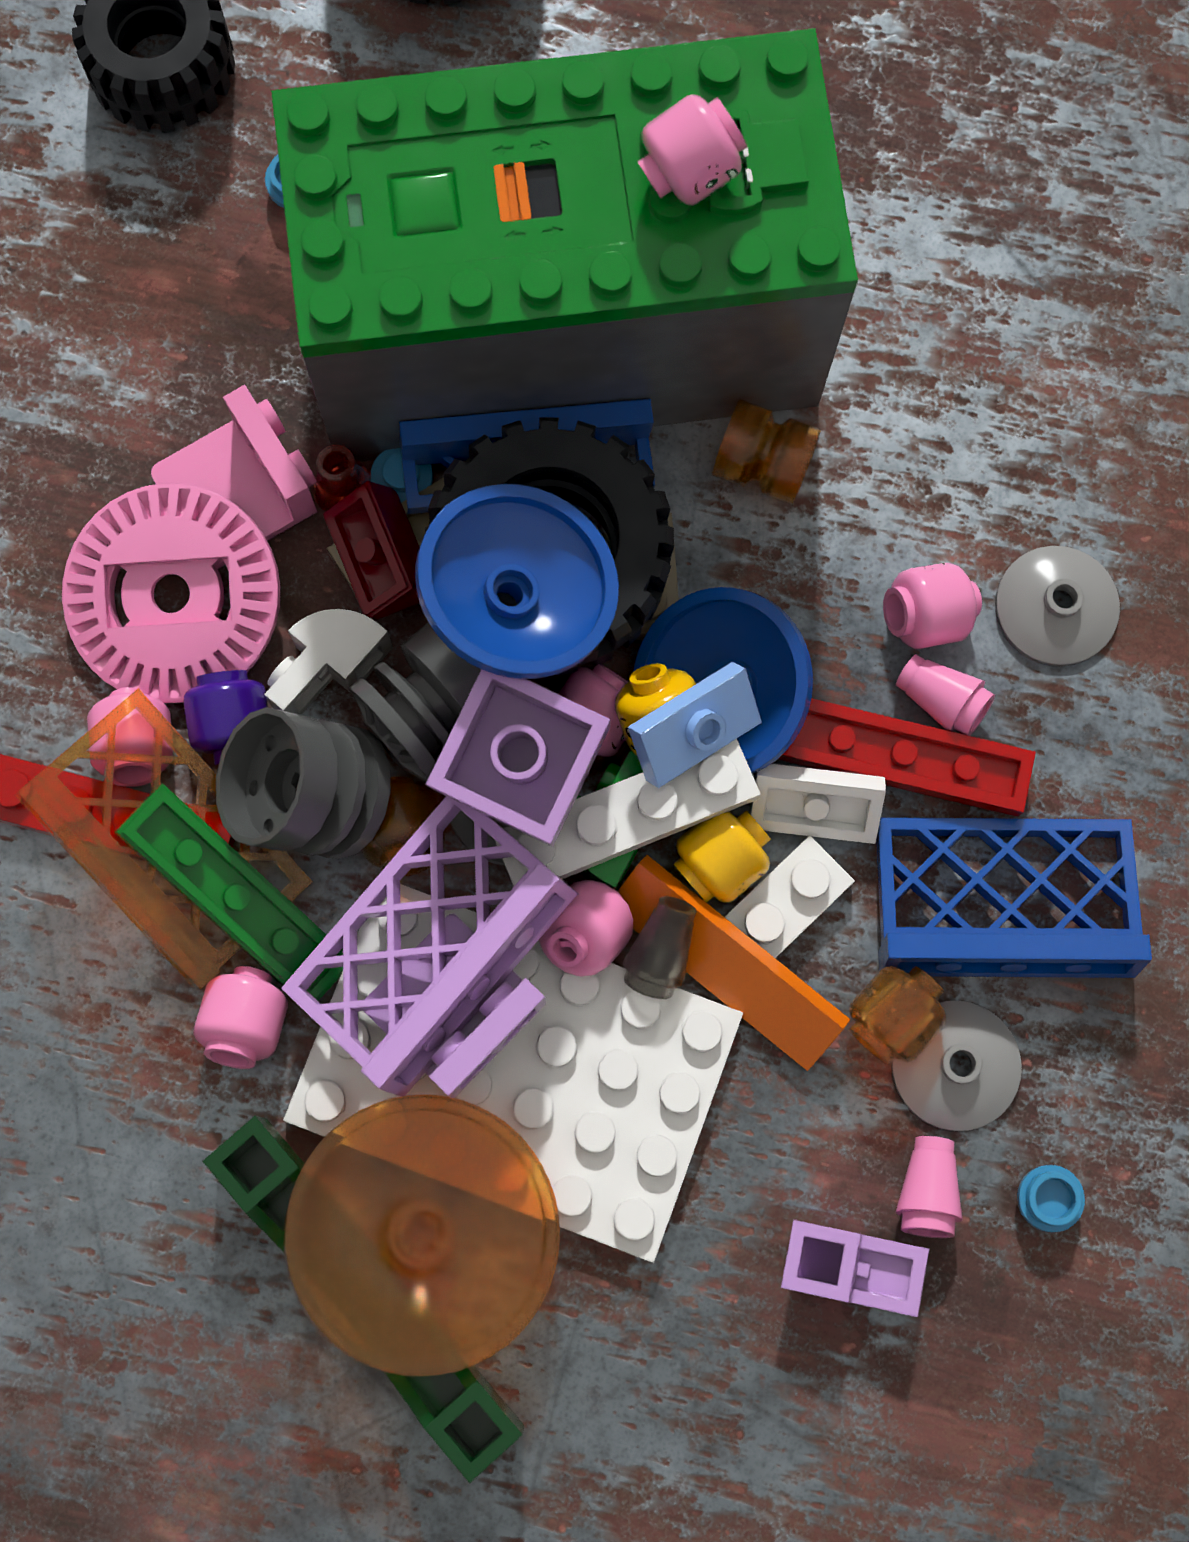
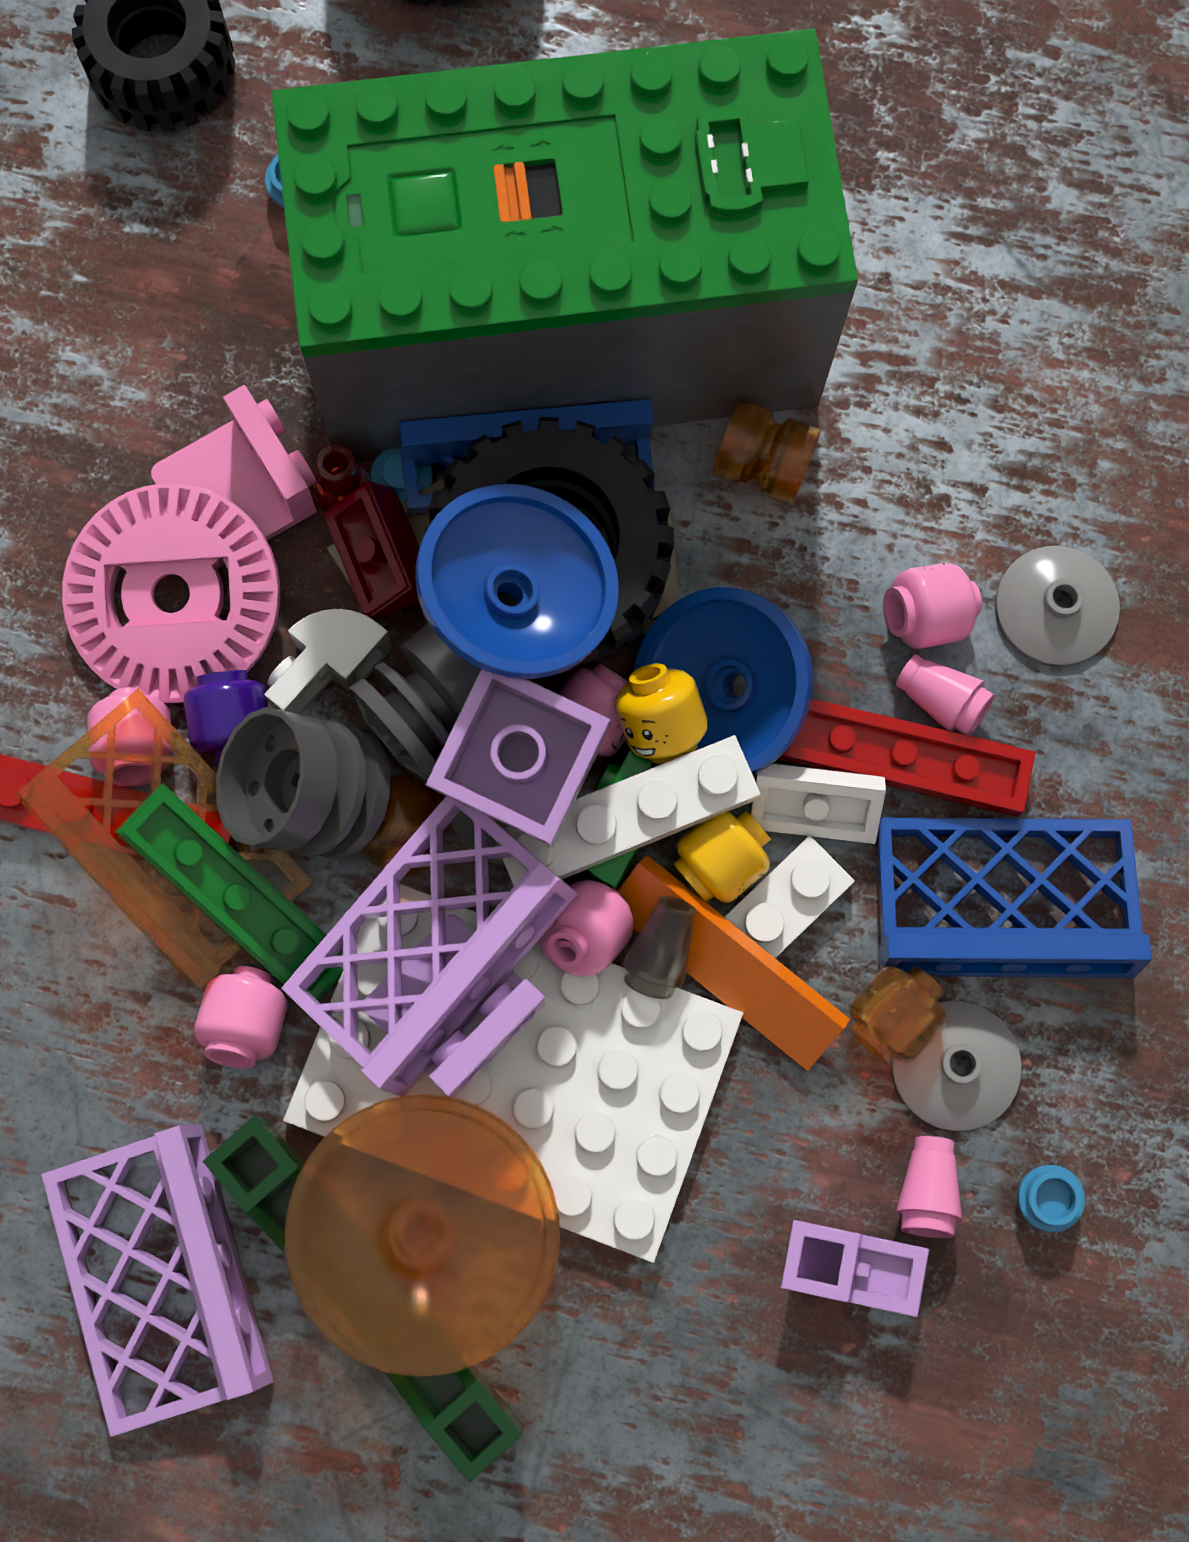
(212, 1276): none -> lavender fence
(692, 149): bright pink head -> none
(695, 724): light blue plate -> none

